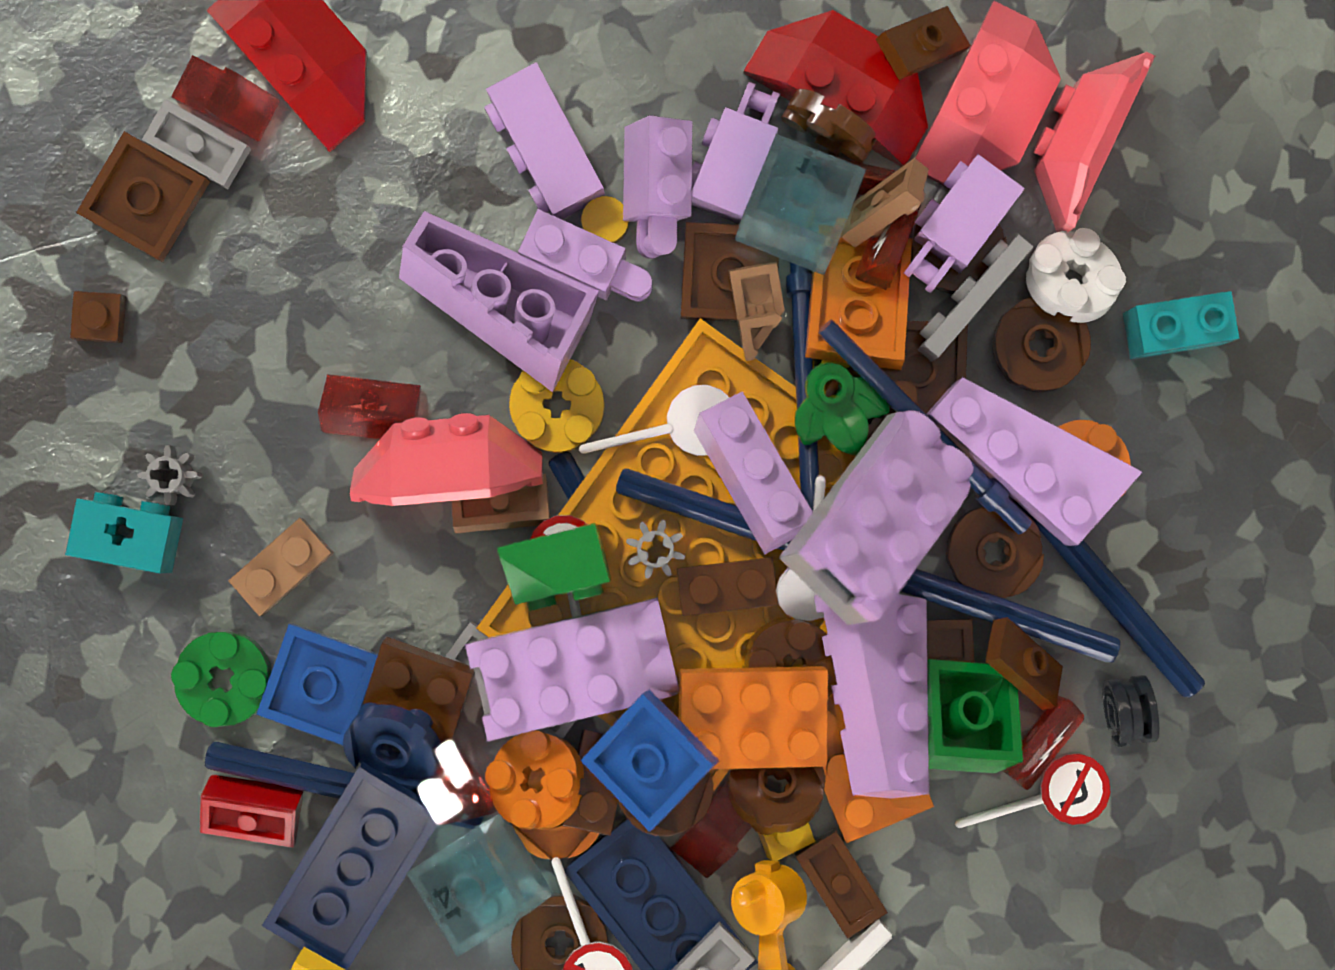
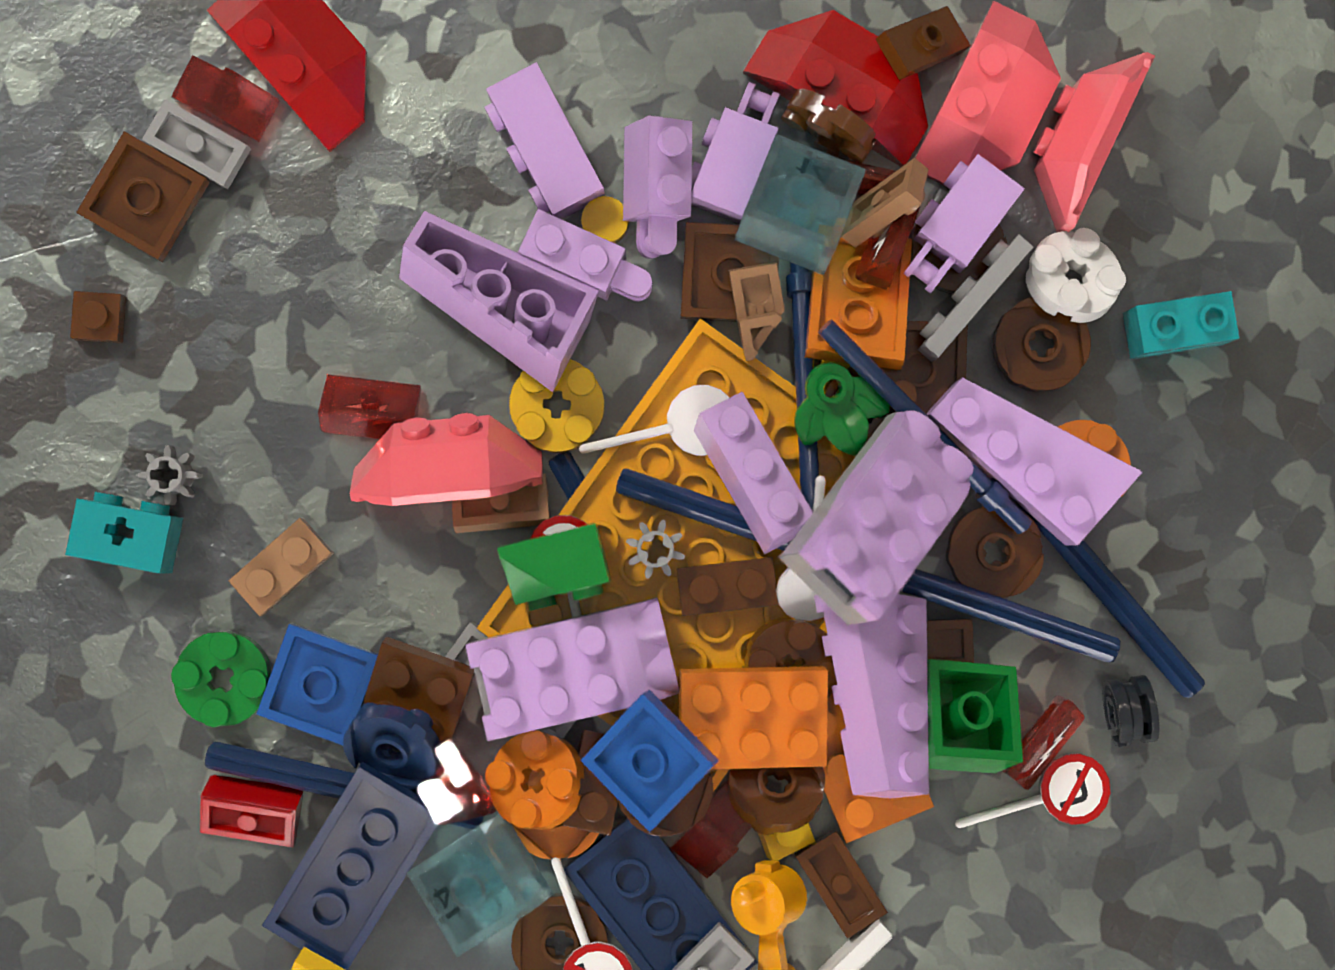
(1024, 663): reddish brown plate -> none

